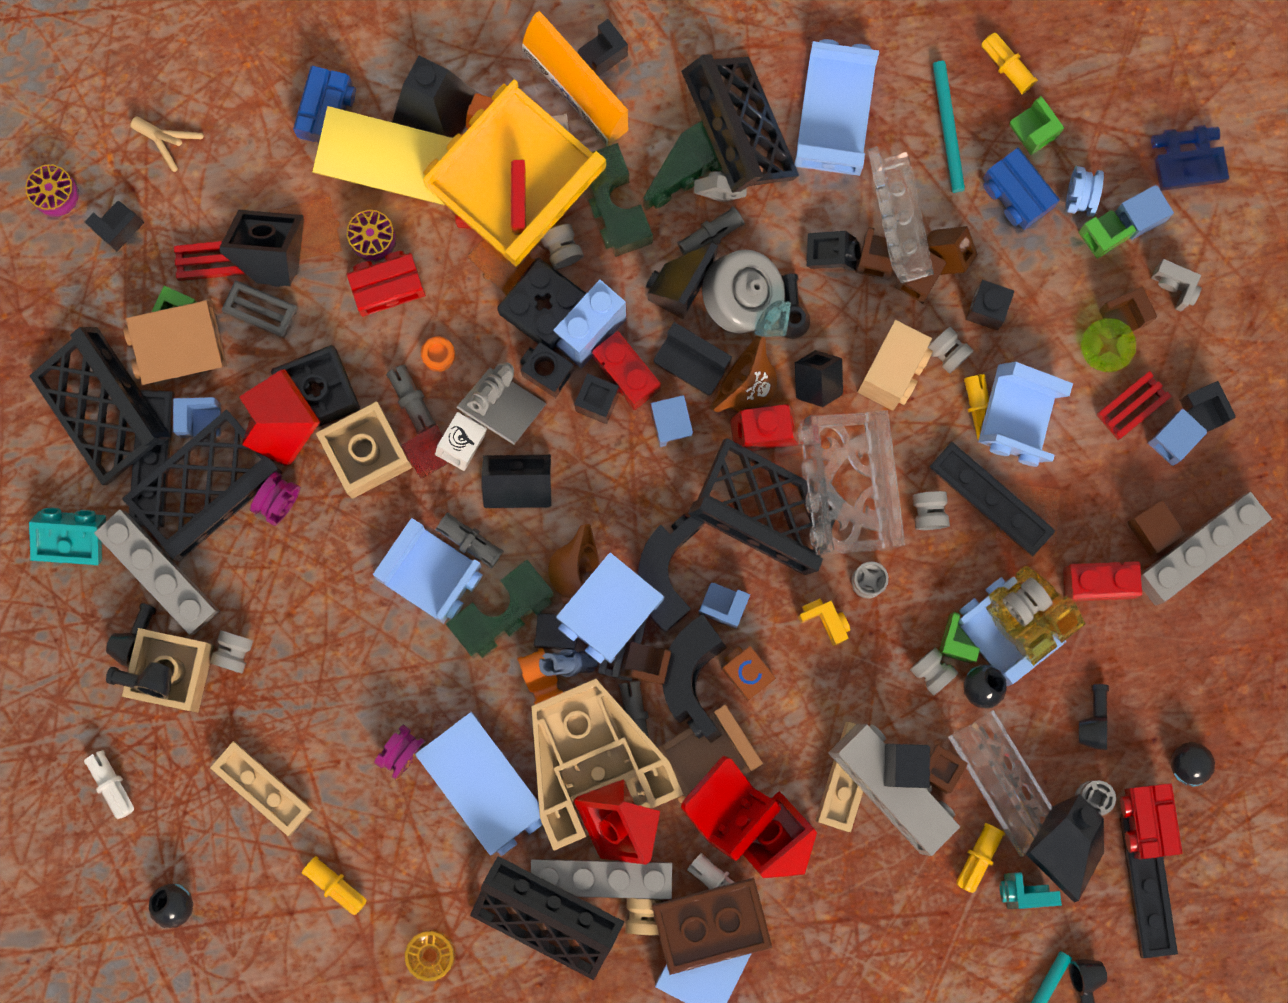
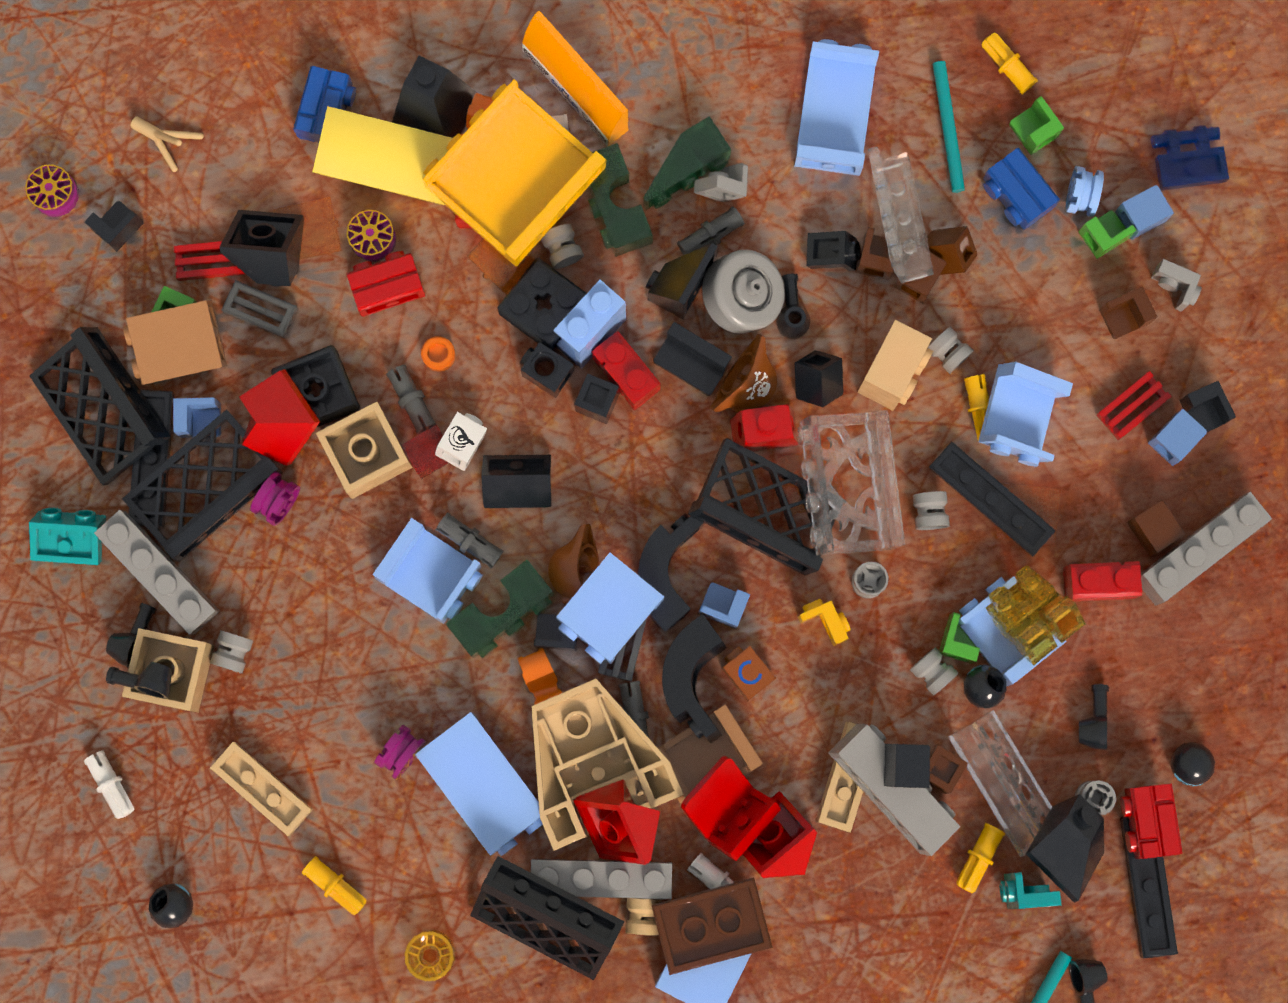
(502, 403): light grey hinge -> none
(518, 196): red tile -> none
(567, 663): sand blue pin -> none
(605, 49): black panel -> none
(645, 663): reddish brown panel -> none
(671, 420): medium blue panel -> none
(728, 129): black fence -> none
(774, 320): clear light blue tile -> none
(990, 305): black brick -> none
(1027, 601): light grey wheel -> none
(1092, 344): clear neon green gear -> none

